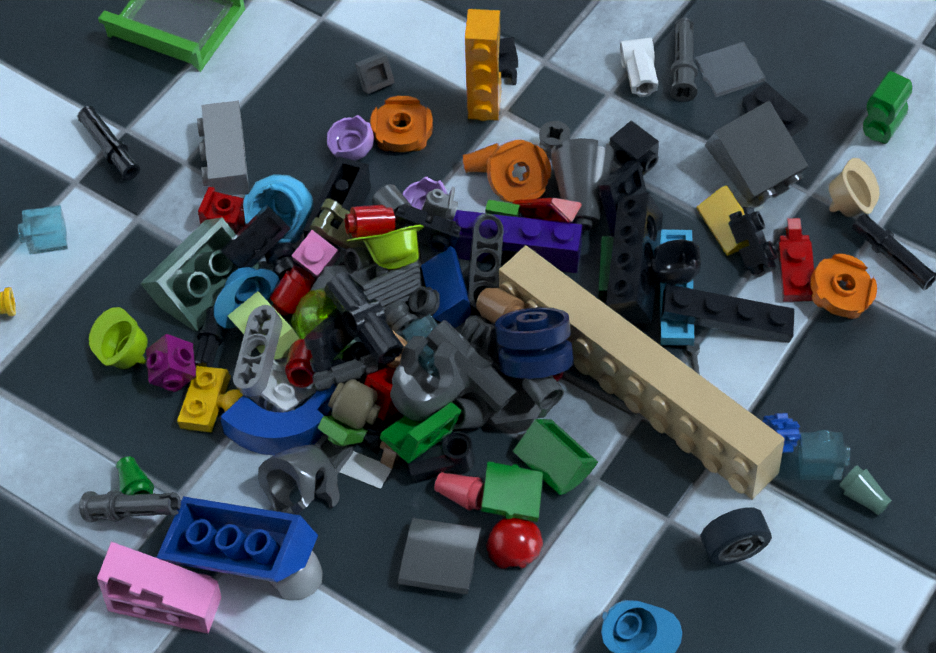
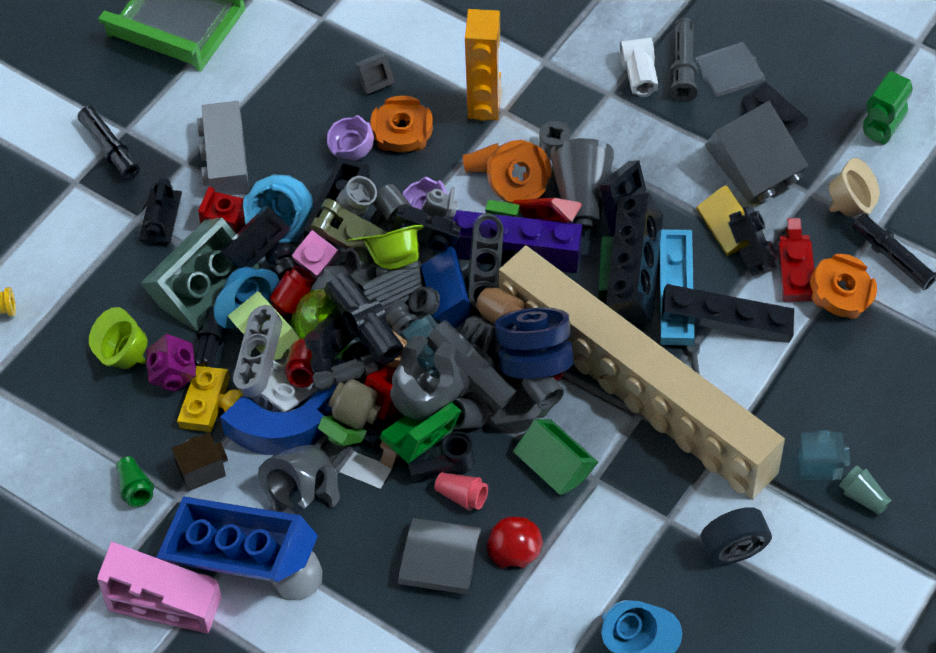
(43, 230): clear light blue brick -> none
(117, 505): dark grey pin -> none
(160, 213): none -> black hinge
(199, 461): none -> dark brown brick
(357, 195): none -> light grey wheel
(369, 221): red brick -> none
(508, 59): black plate -> none
(512, 491): green piece -> none
(635, 144): black brick -> none
(676, 262): black hair -> none
(786, 428): blue gear -> none

